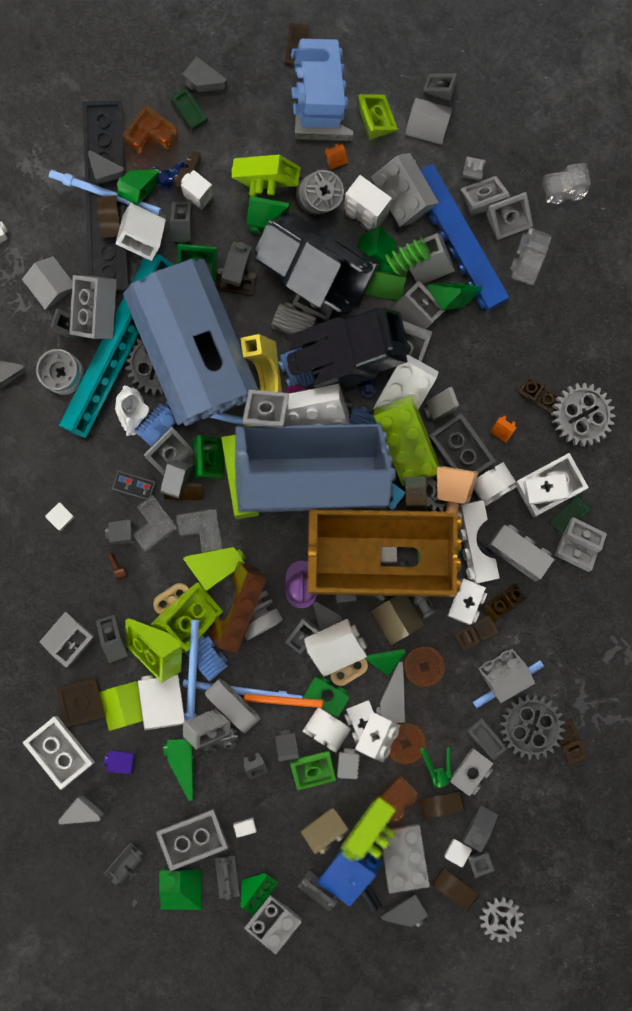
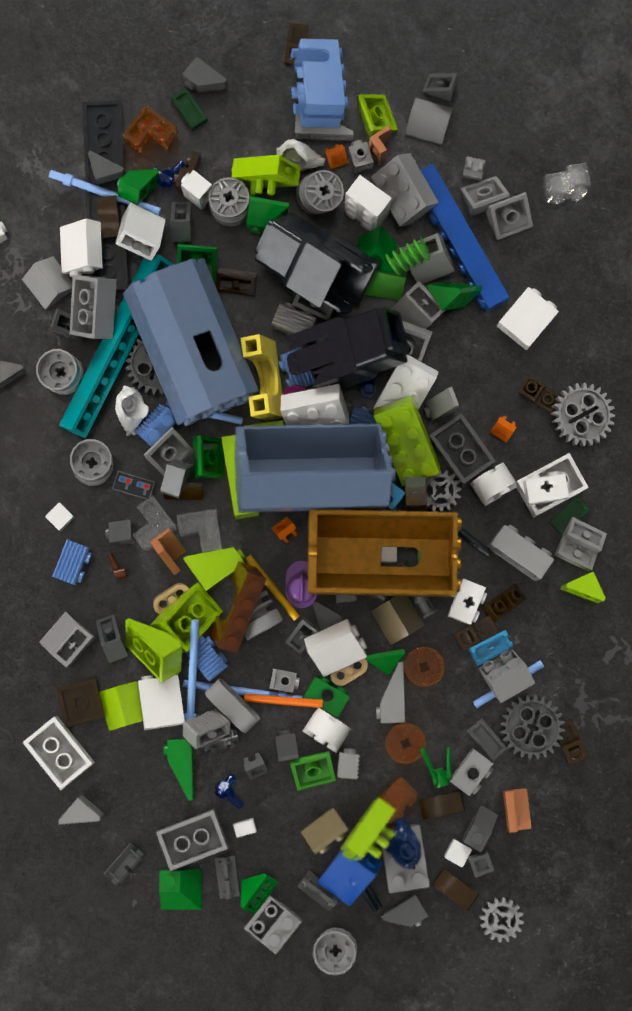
(72, 563): none -> medium blue brick
(81, 247): none -> white brick
(84, 454): none -> light grey wheel
(119, 762): dark purple brick -> none
(168, 549): none -> nougat panel
(224, 789): none -> clear blue piece
(235, 210): none -> light grey wheel
(236, 263): dark grey slope -> none
(266, 409): light grey slope -> none
(274, 590): none -> yellow bar
(277, 676): none -> light grey brick
(284, 528): none -> orange tile
(300, 154): none -> white hair
(326, 959): none -> light grey wheel
(357, 712): white brick -> none
(362, 162): none -> light grey brick
(369, 742): white brick -> none
(377, 147): none -> nougat panel
(404, 845): none -> dark blue hair
(455, 486): light nougat torso -> none
(479, 565): white arch -> none
(490, 648): none -> dark azure hinge
(517, 809): none -> nougat panel
(527, 318): none -> white brick
(532, 254): clear brick -> none
(585, 587): none -> lime slope

